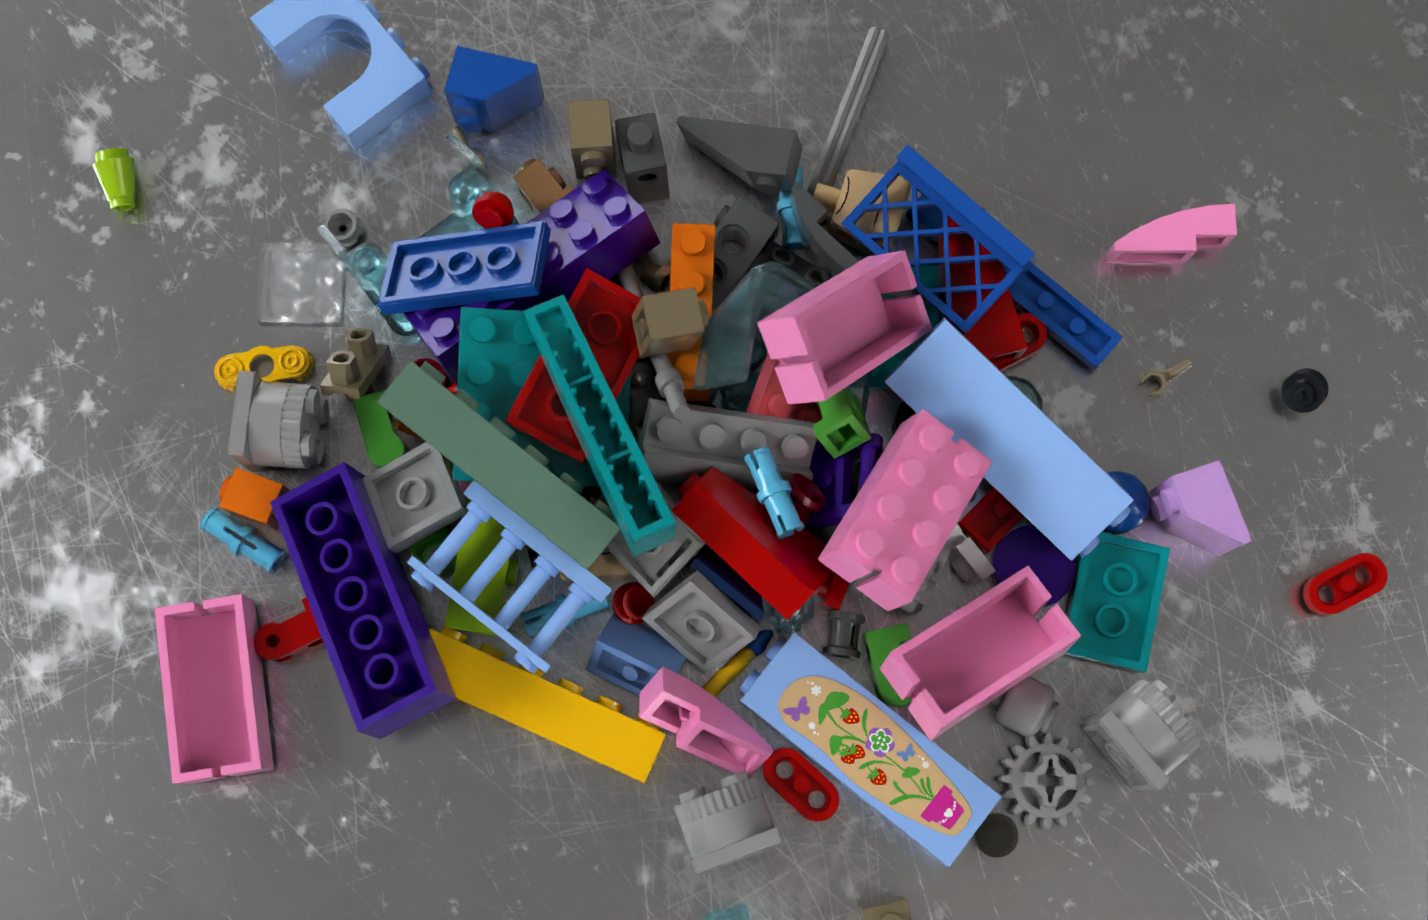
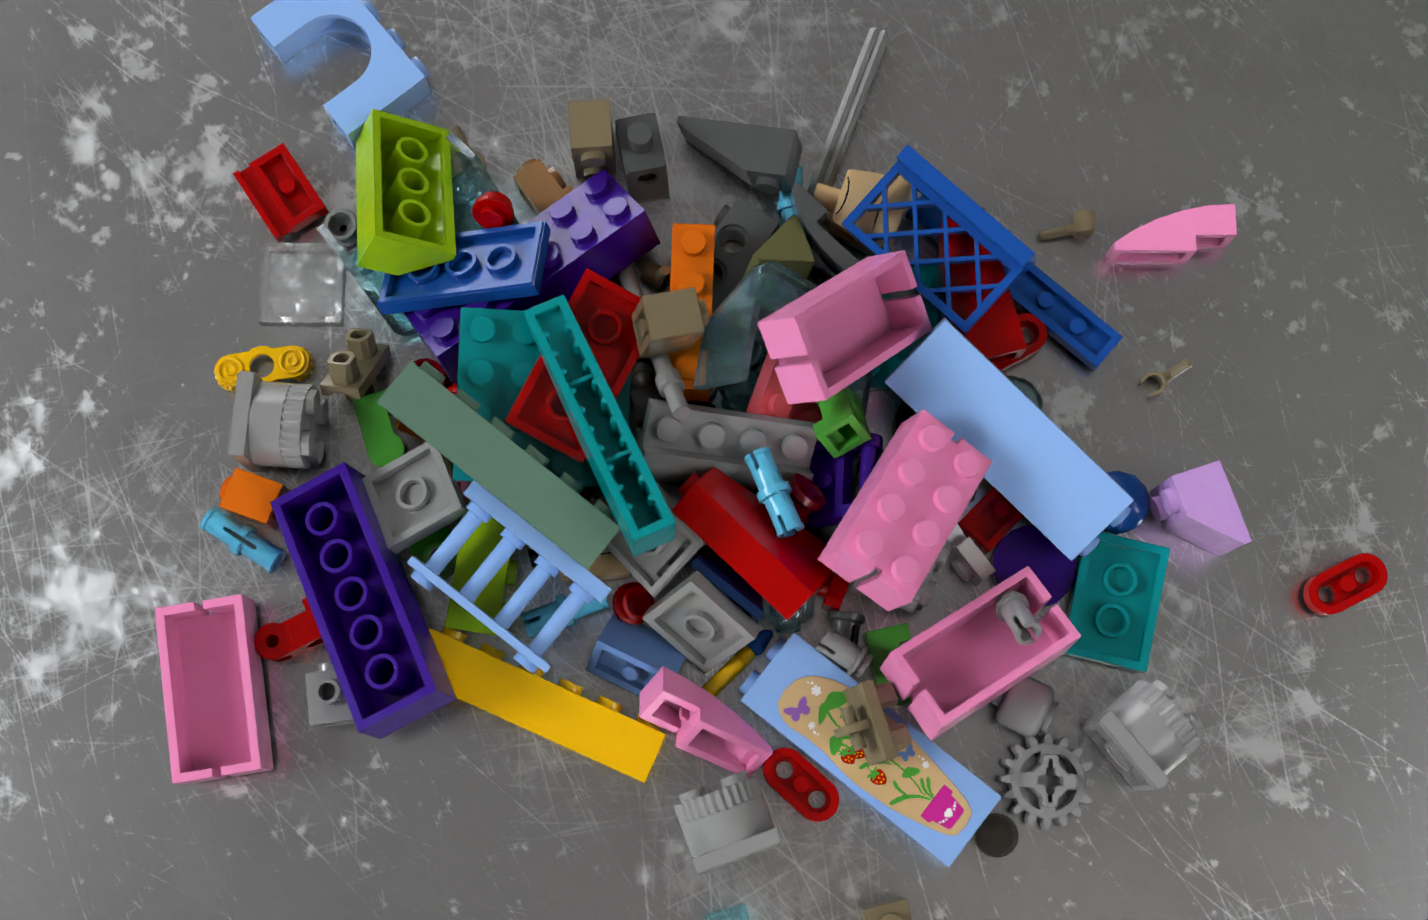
(117, 177): lime cone -> none
(281, 192): none -> red plate
(325, 698): none -> light grey brick
(403, 195): none -> lime slope
(491, 89): blue slope -> none
(787, 247): none -> olive slope
(844, 652): none -> light grey pin
(867, 722): none -> dark tan hips
(1013, 609): none -> light grey pin
(1082, 226): none -> dark tan hand
(1304, 390): black wheel -> none

